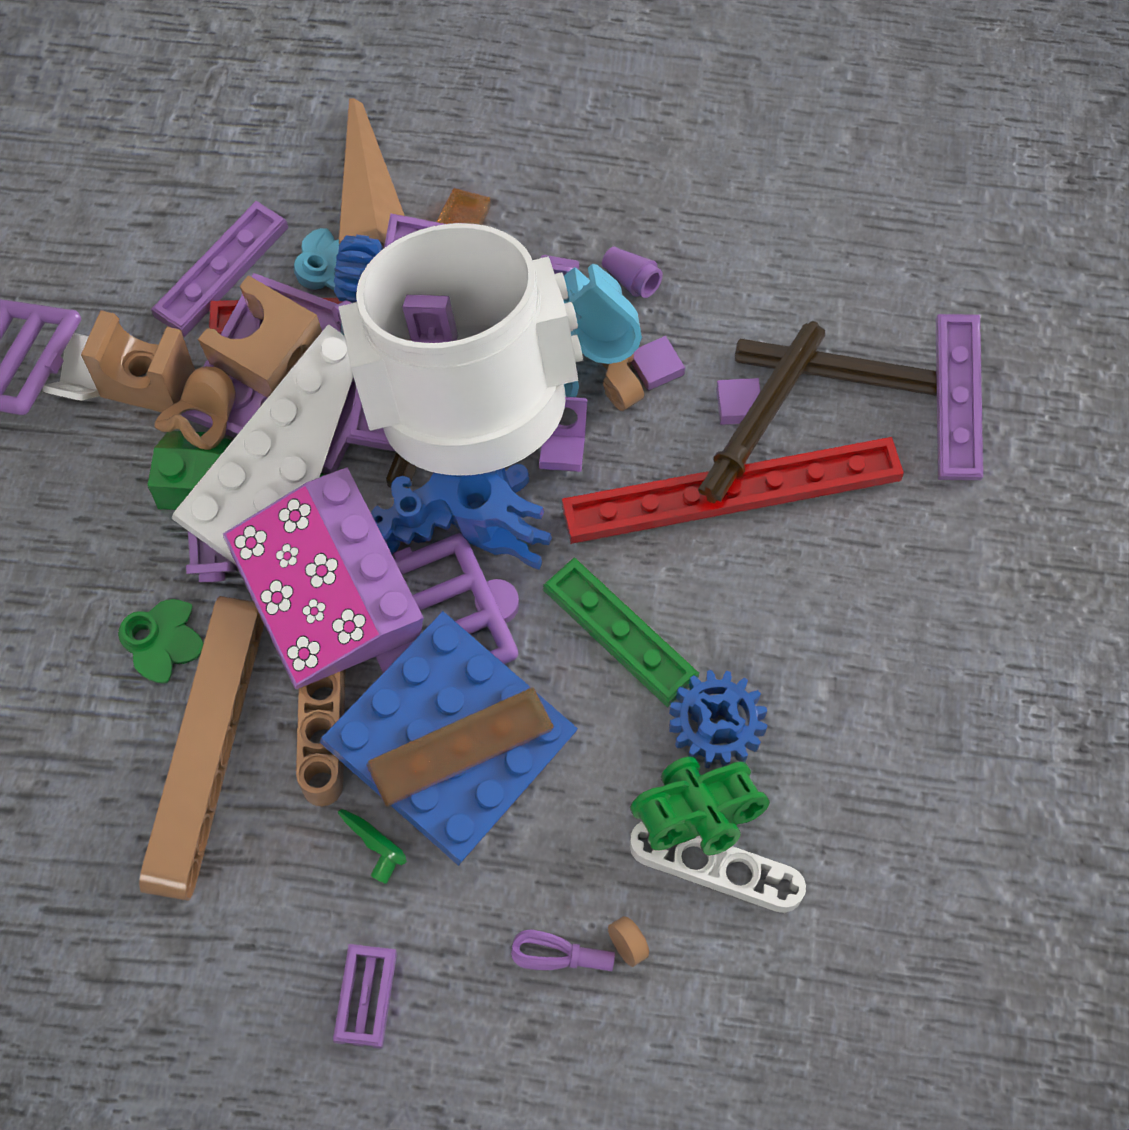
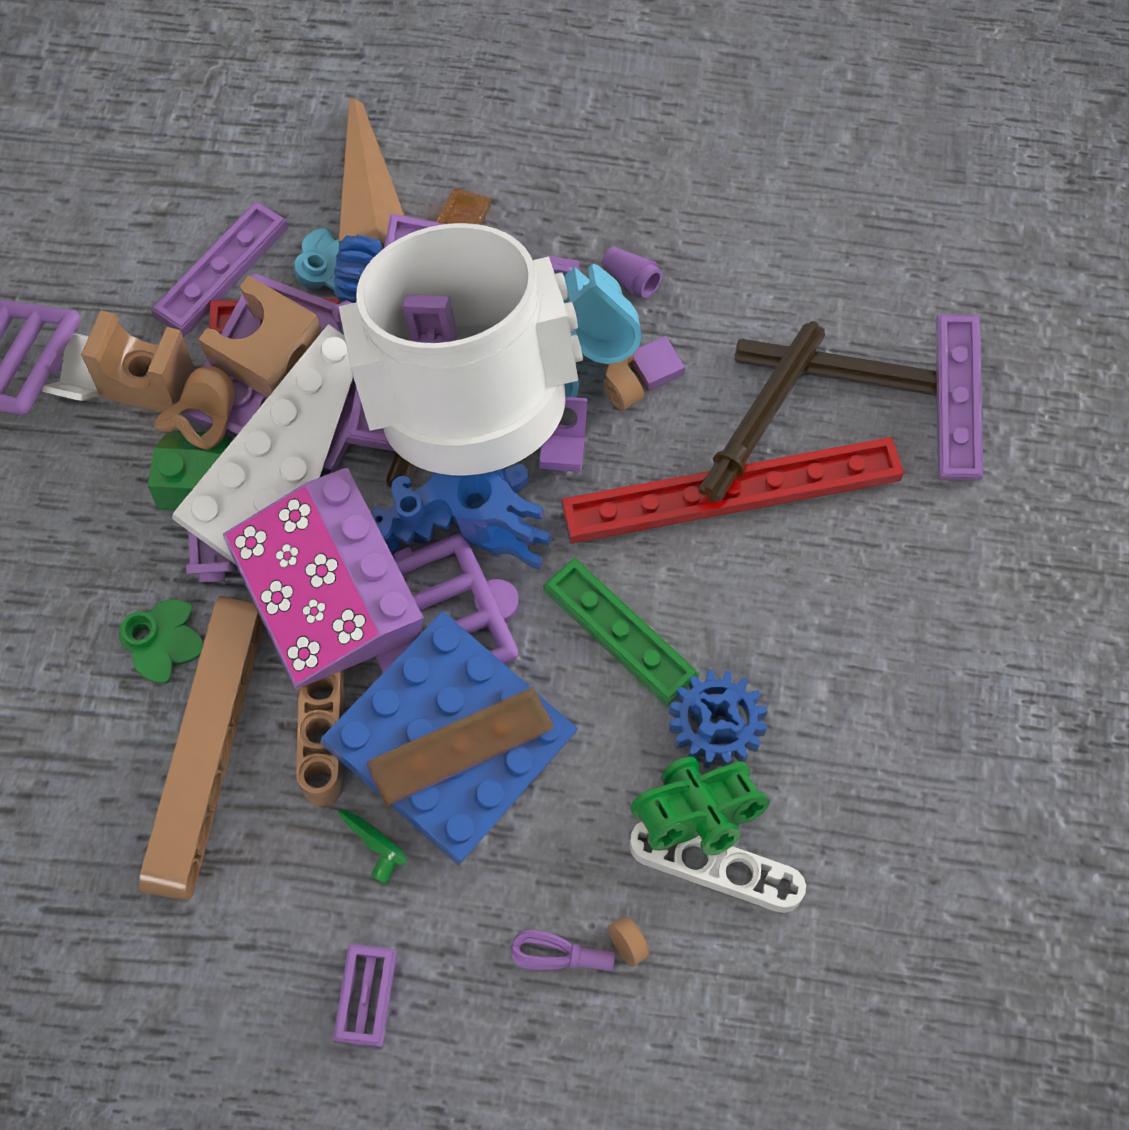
(736, 398): medium lavender tile -> none

